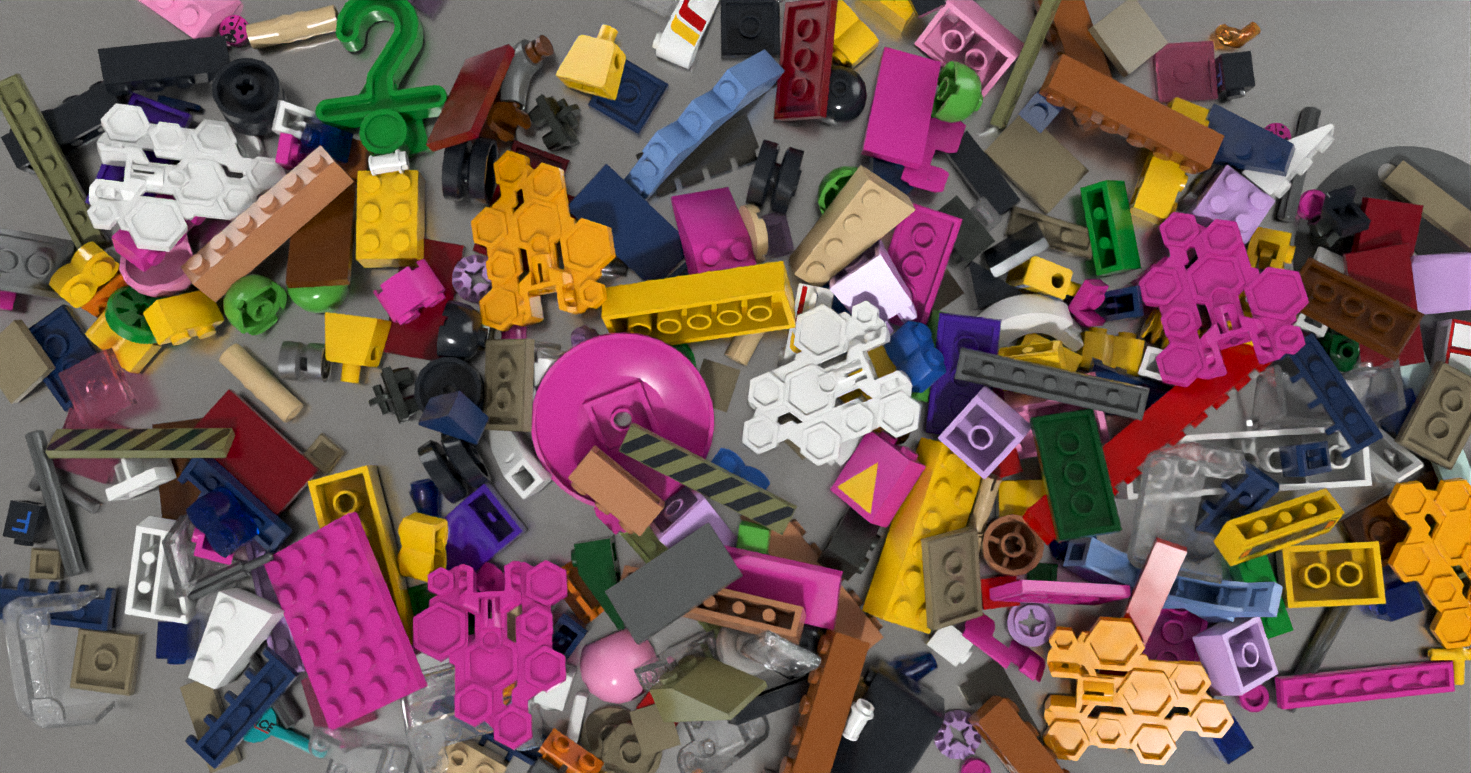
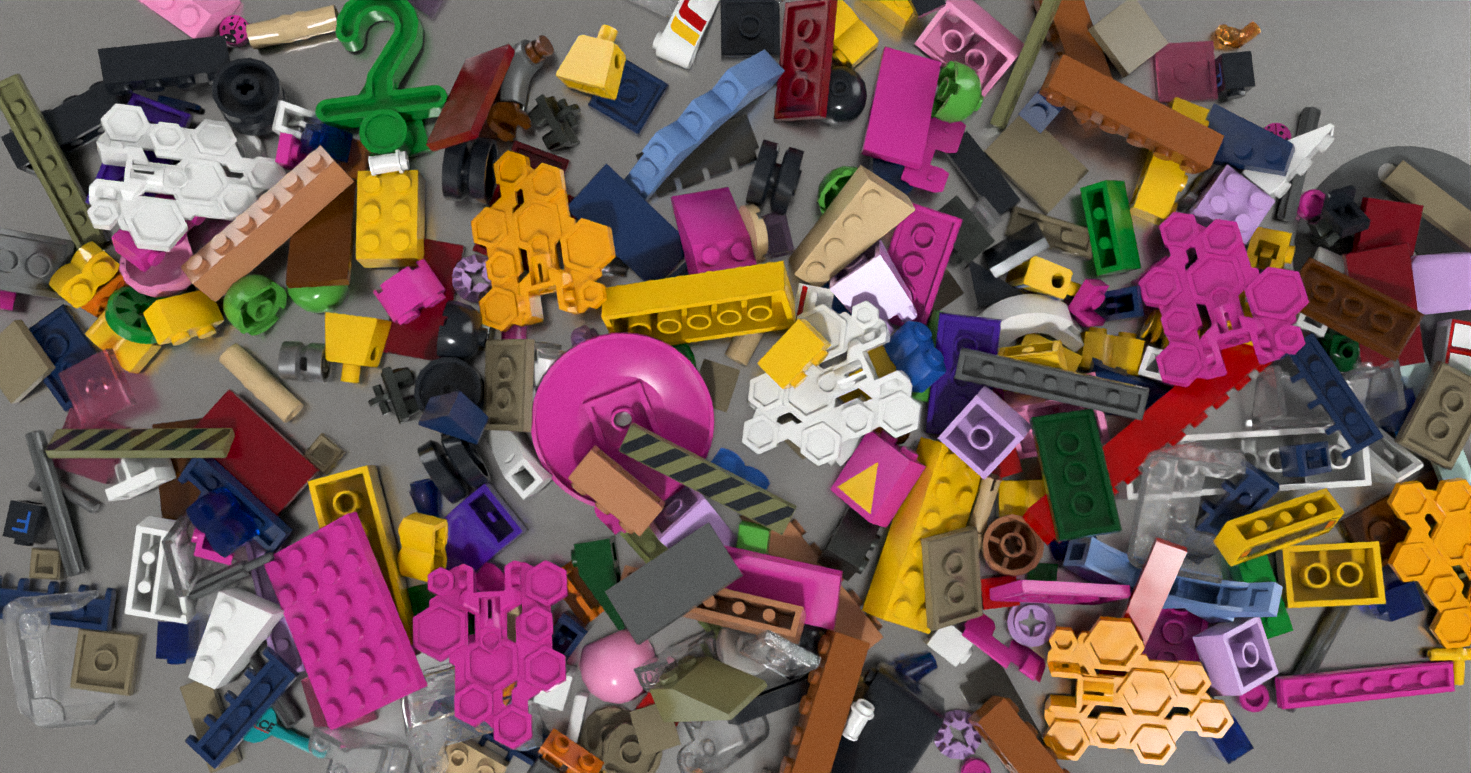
(795, 354): none -> yellow brick

